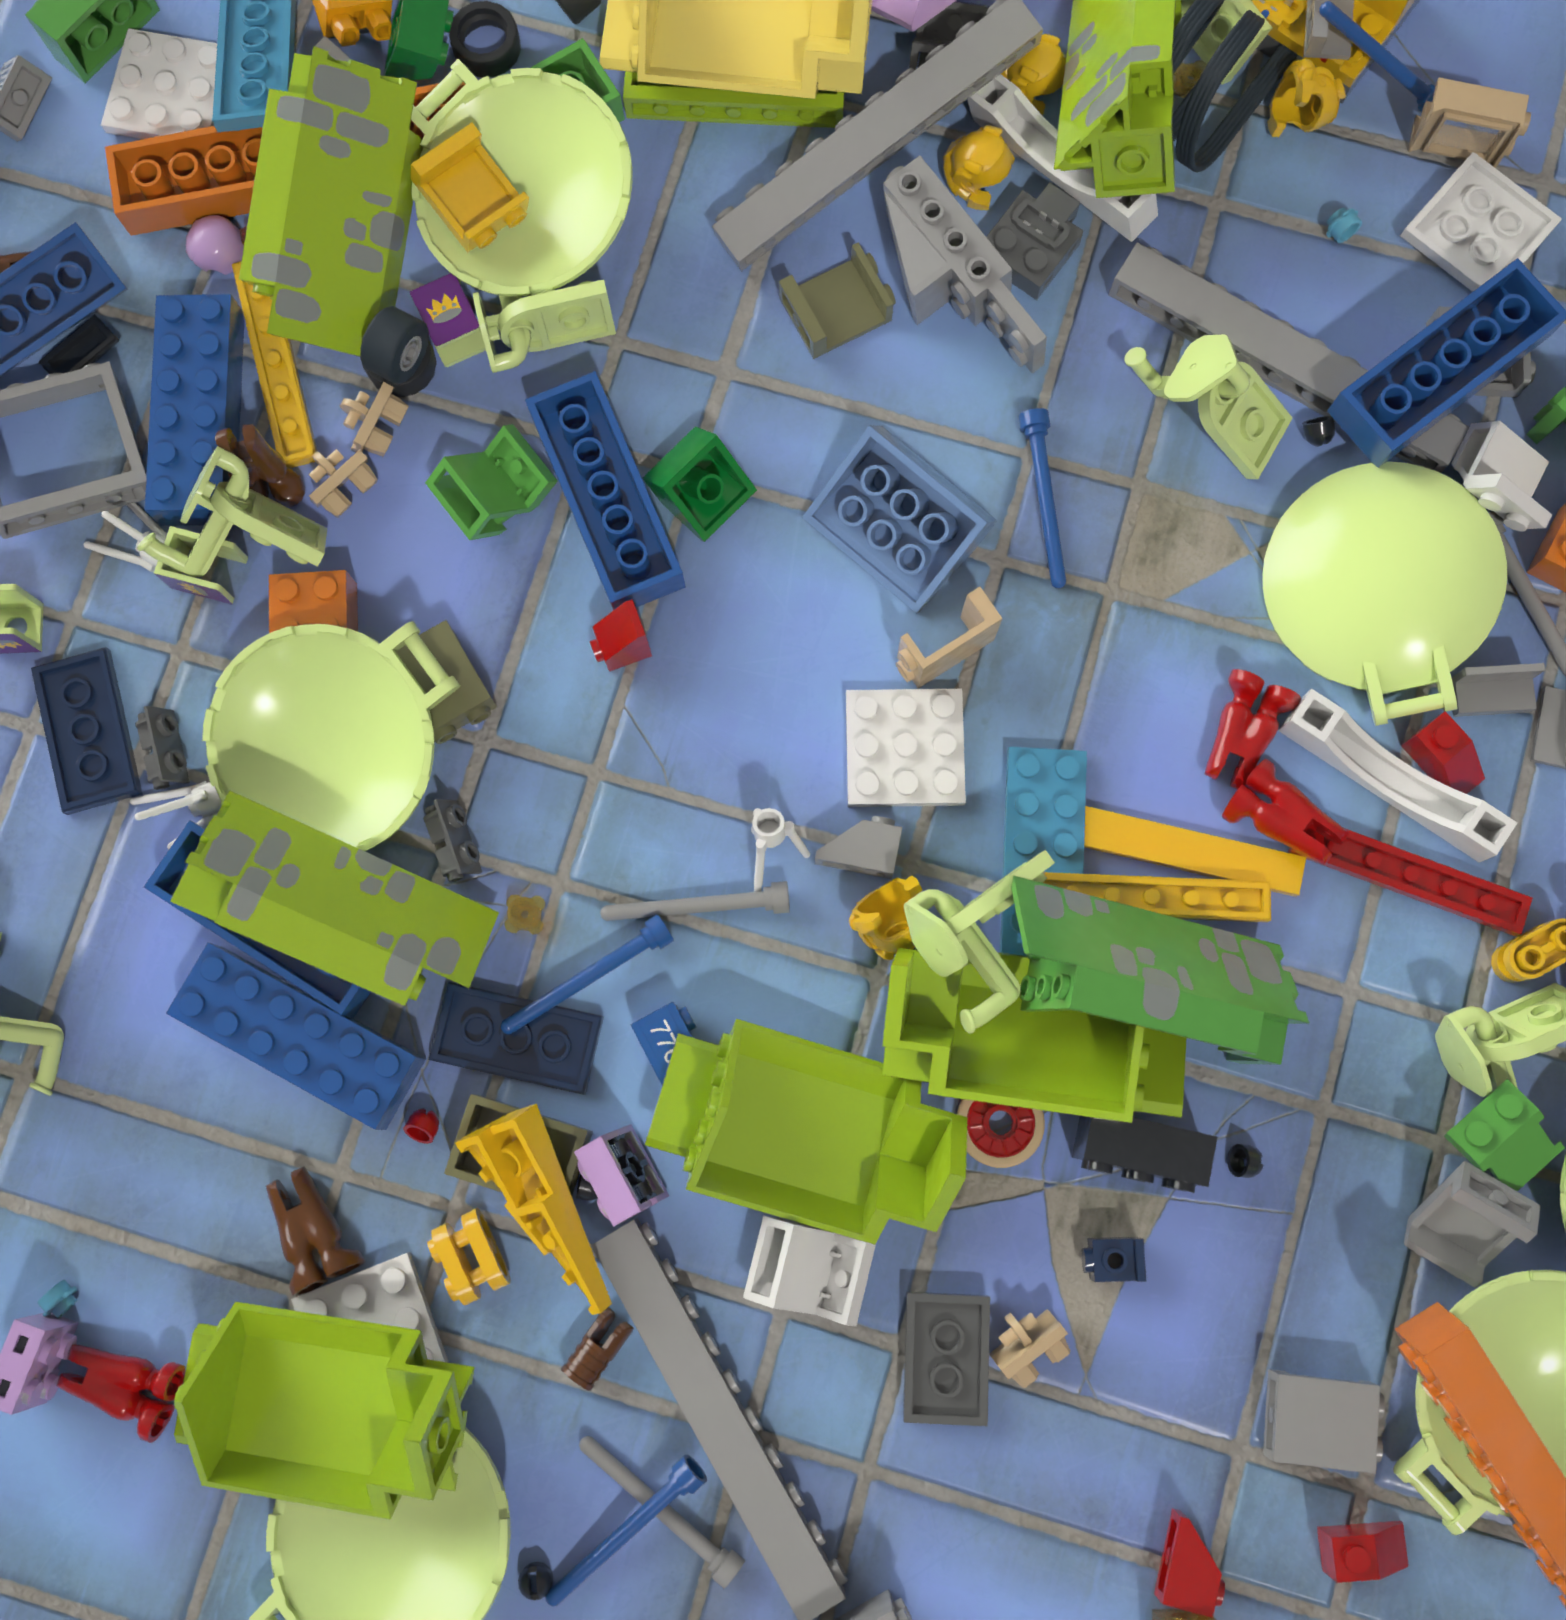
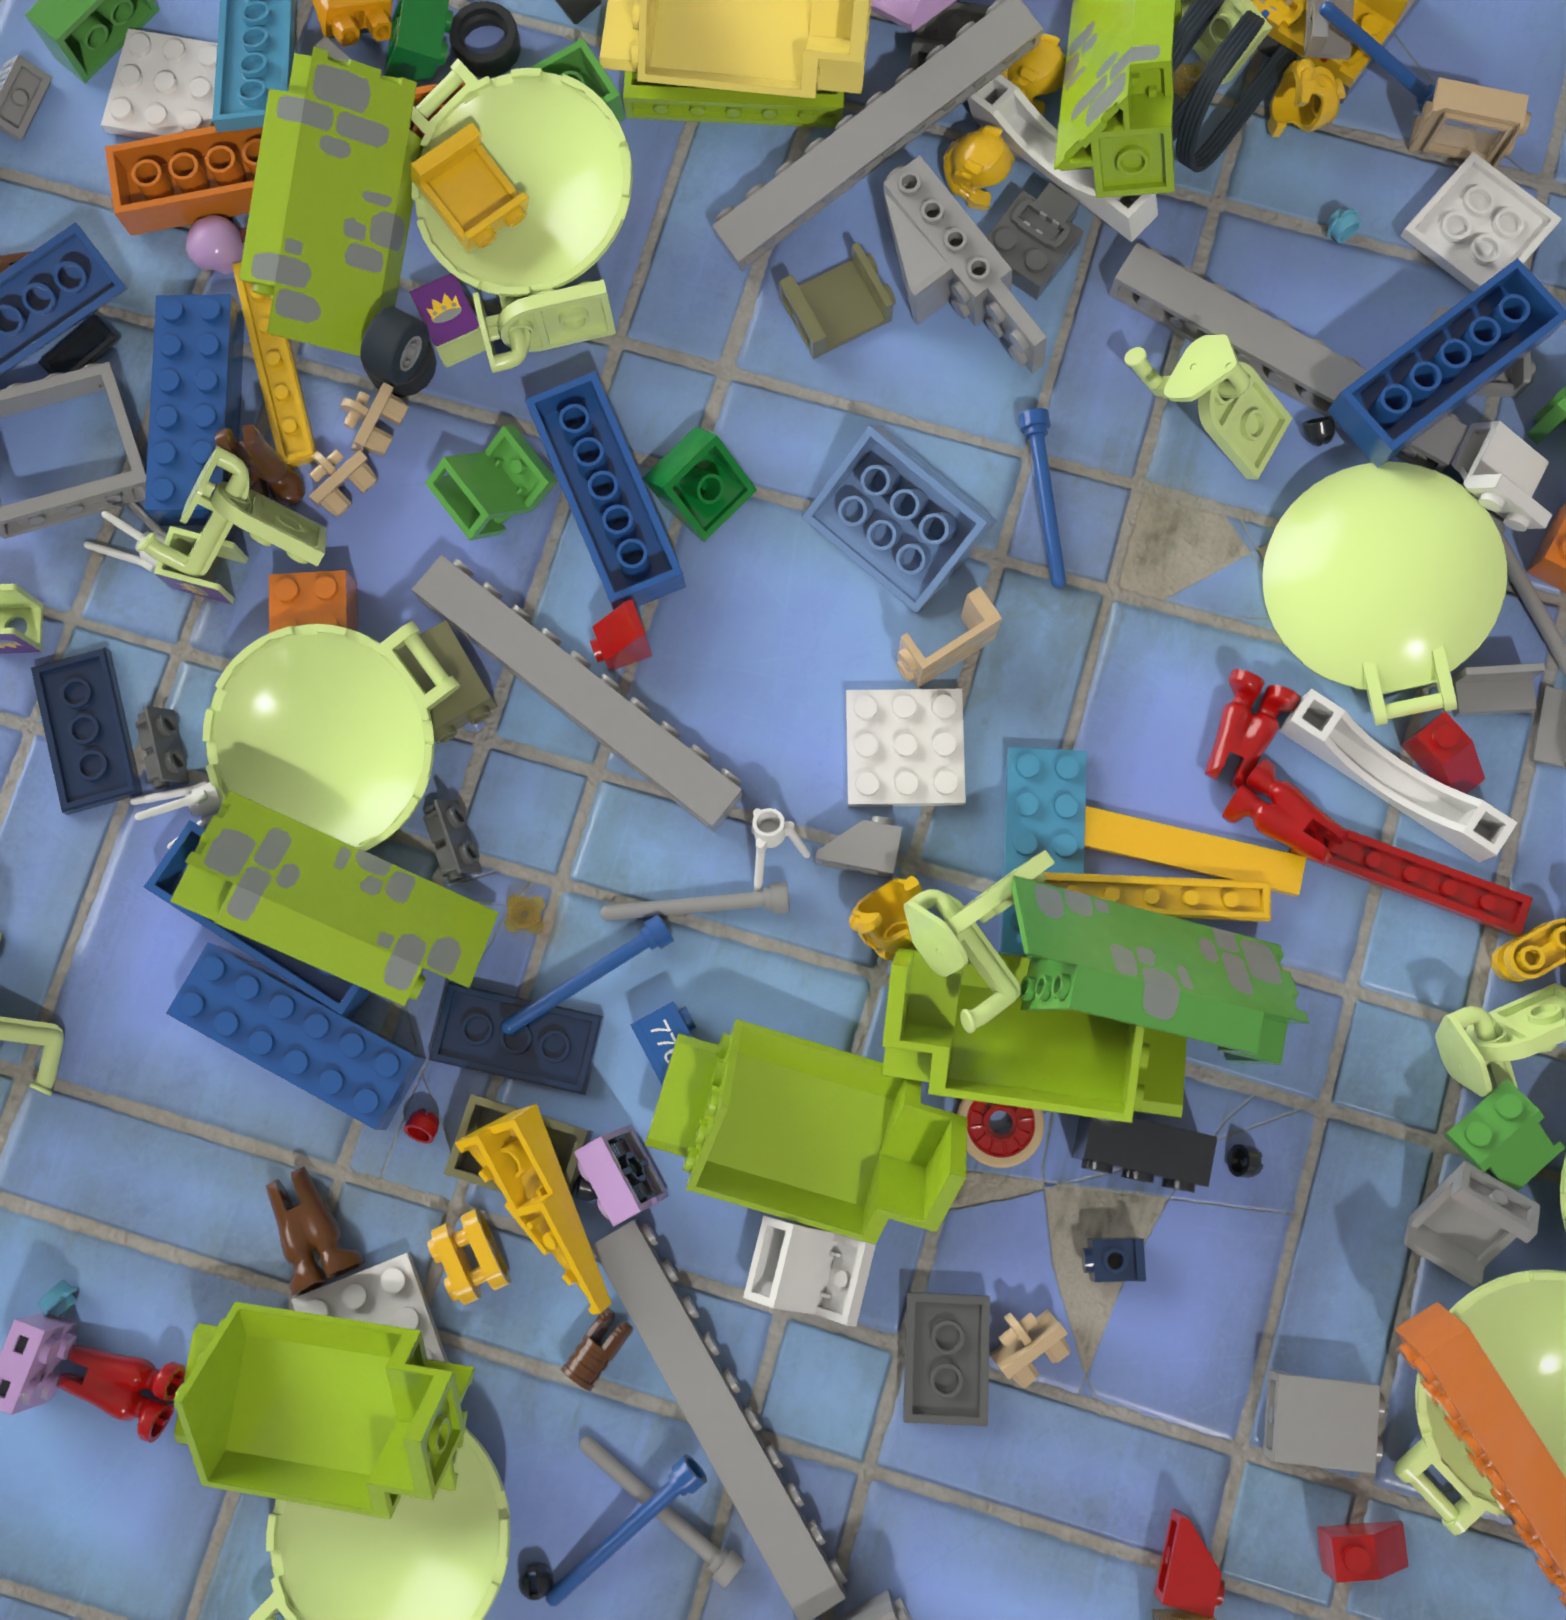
(579, 693): none -> light grey brick

